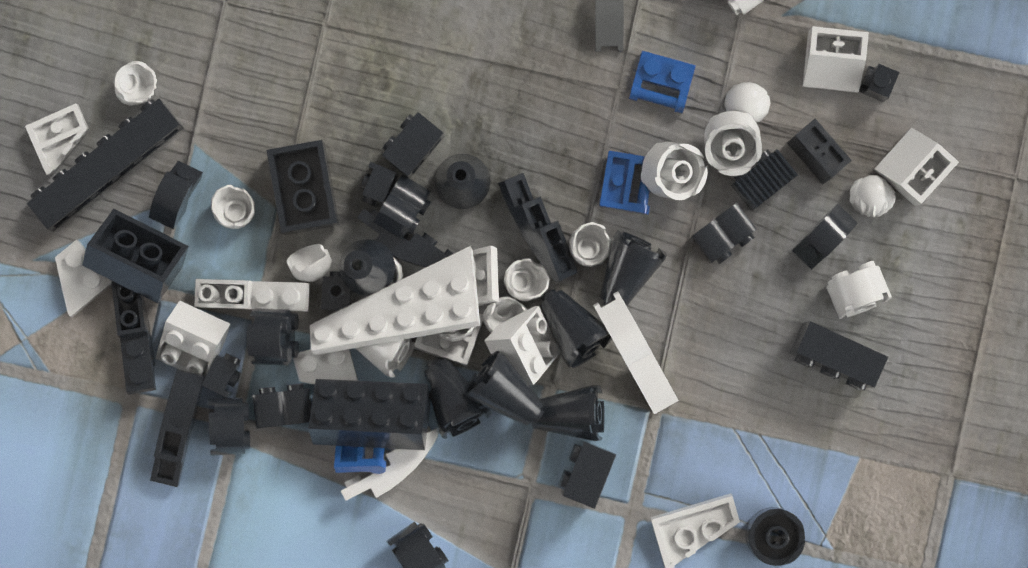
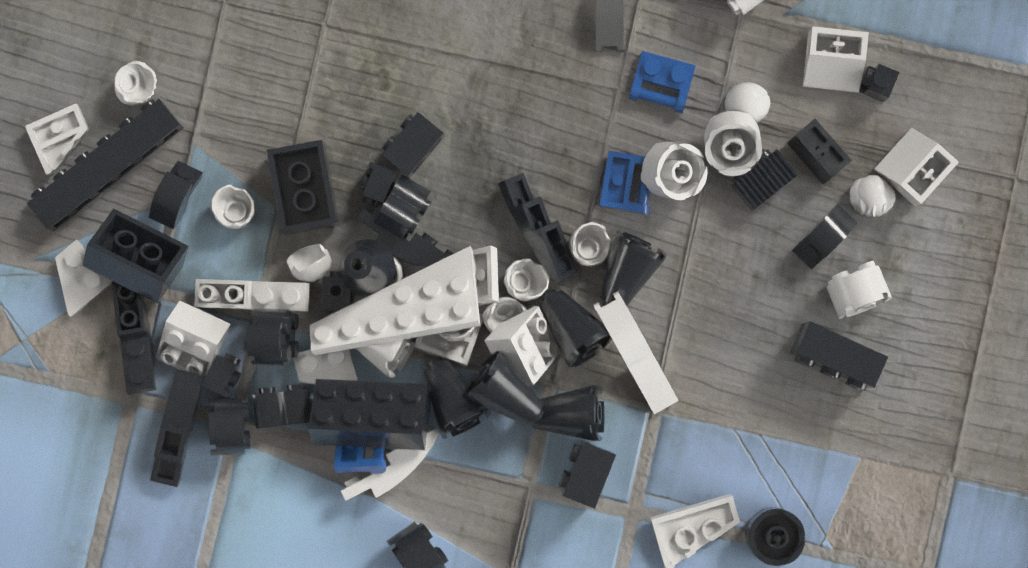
(462, 193): black cone -> none
(724, 233): black brick -> none

